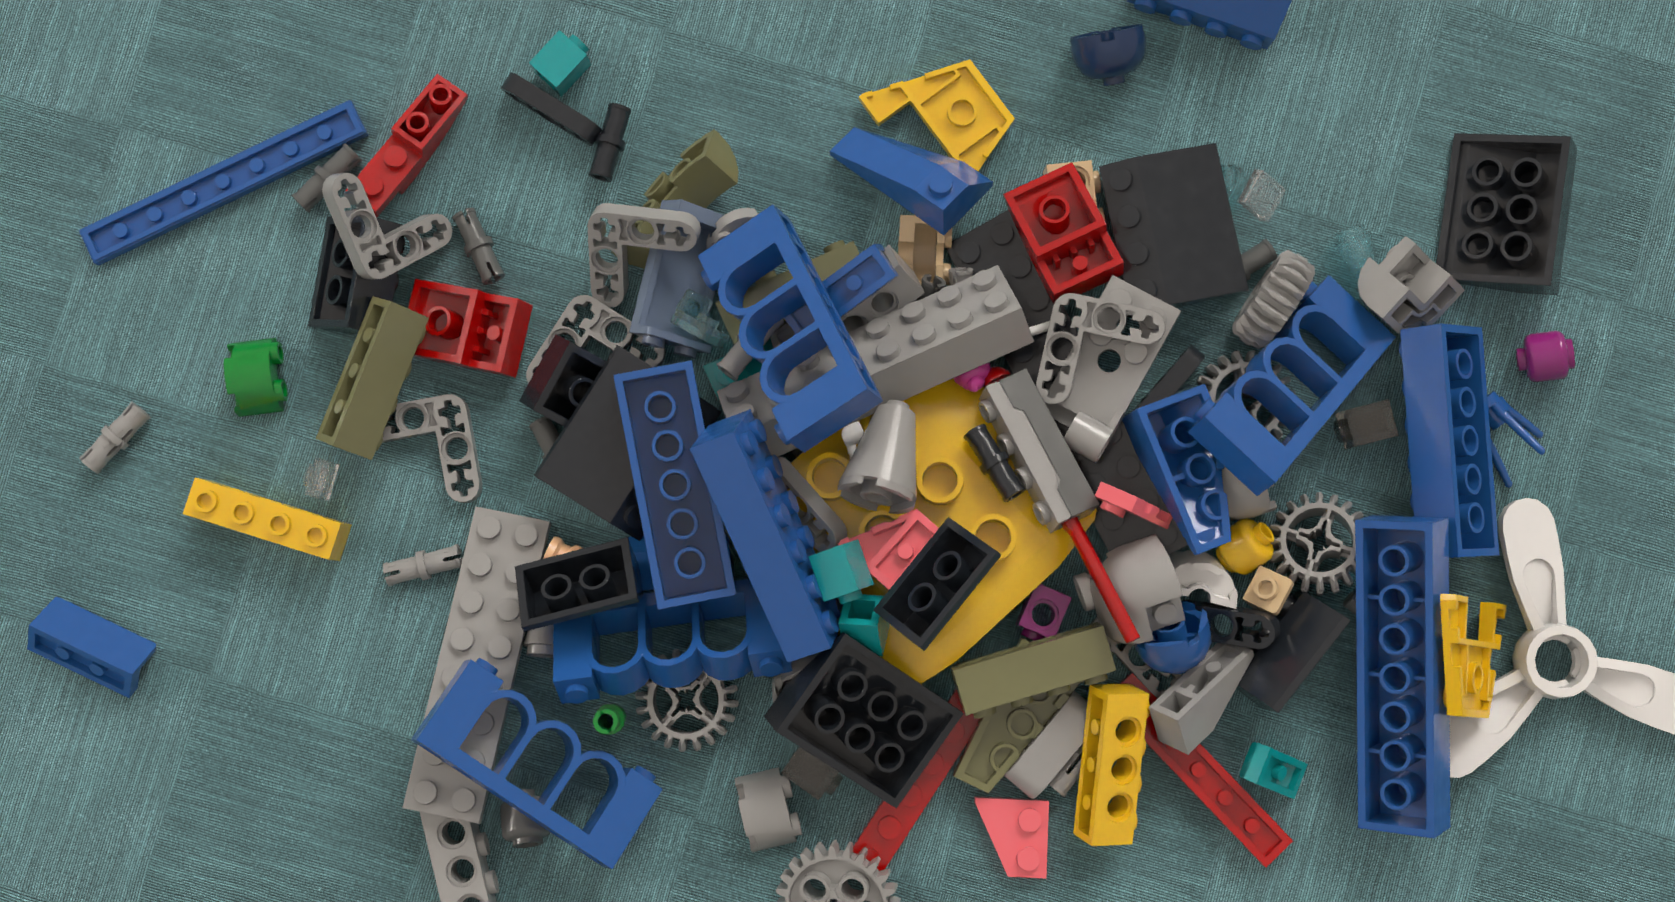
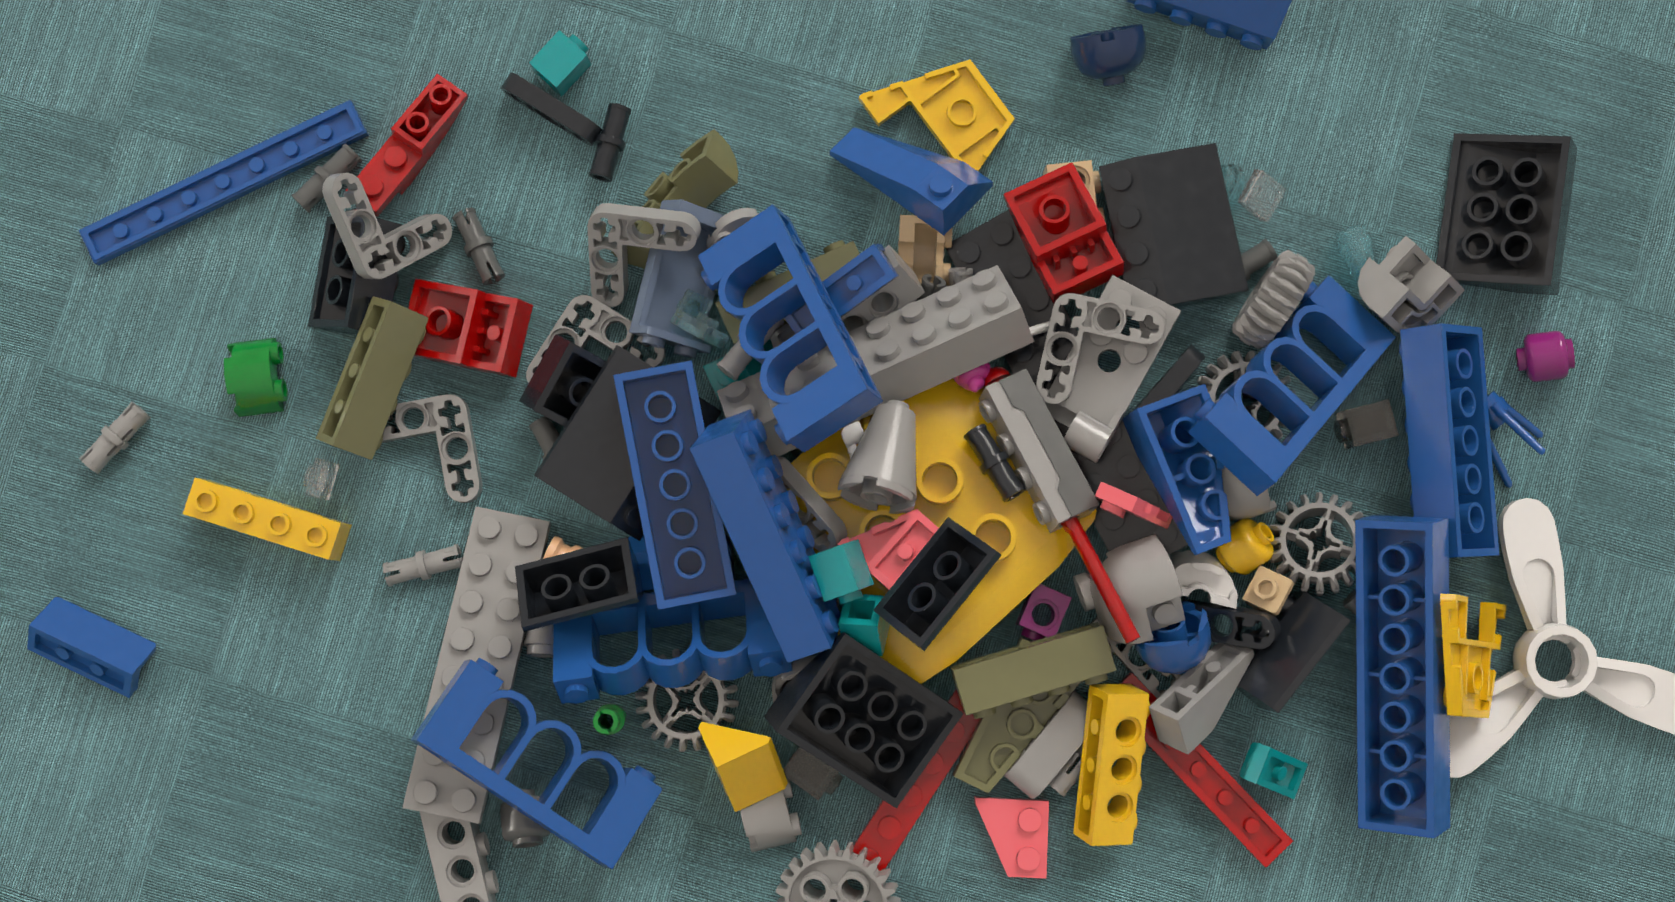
(744, 764): none -> yellow slope

